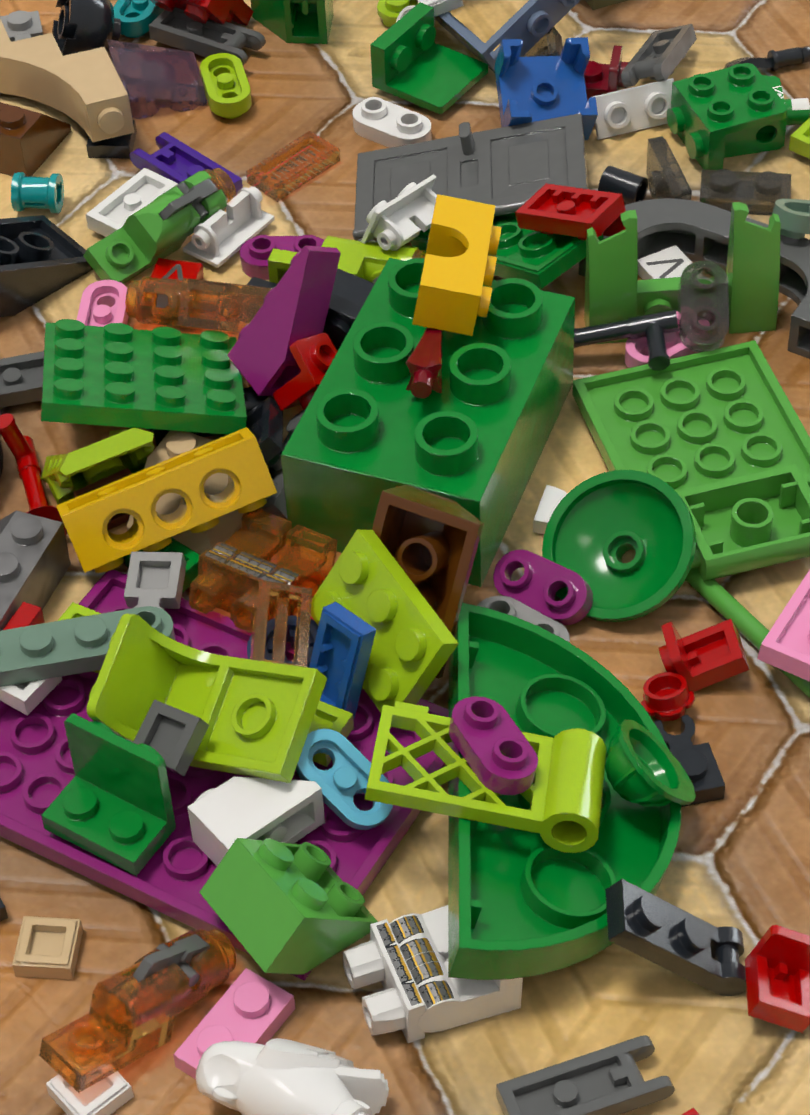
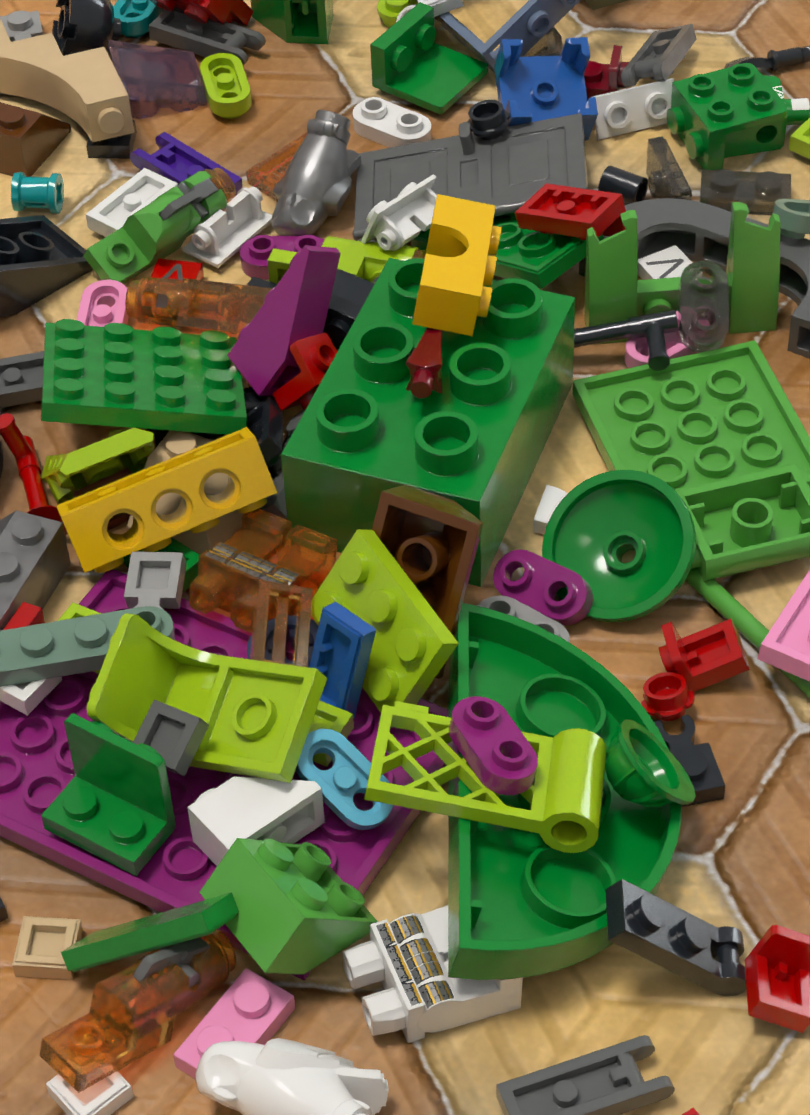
(150, 933): none -> green tile
(316, 177): none -> flat silver animal
(488, 119): none -> black plate

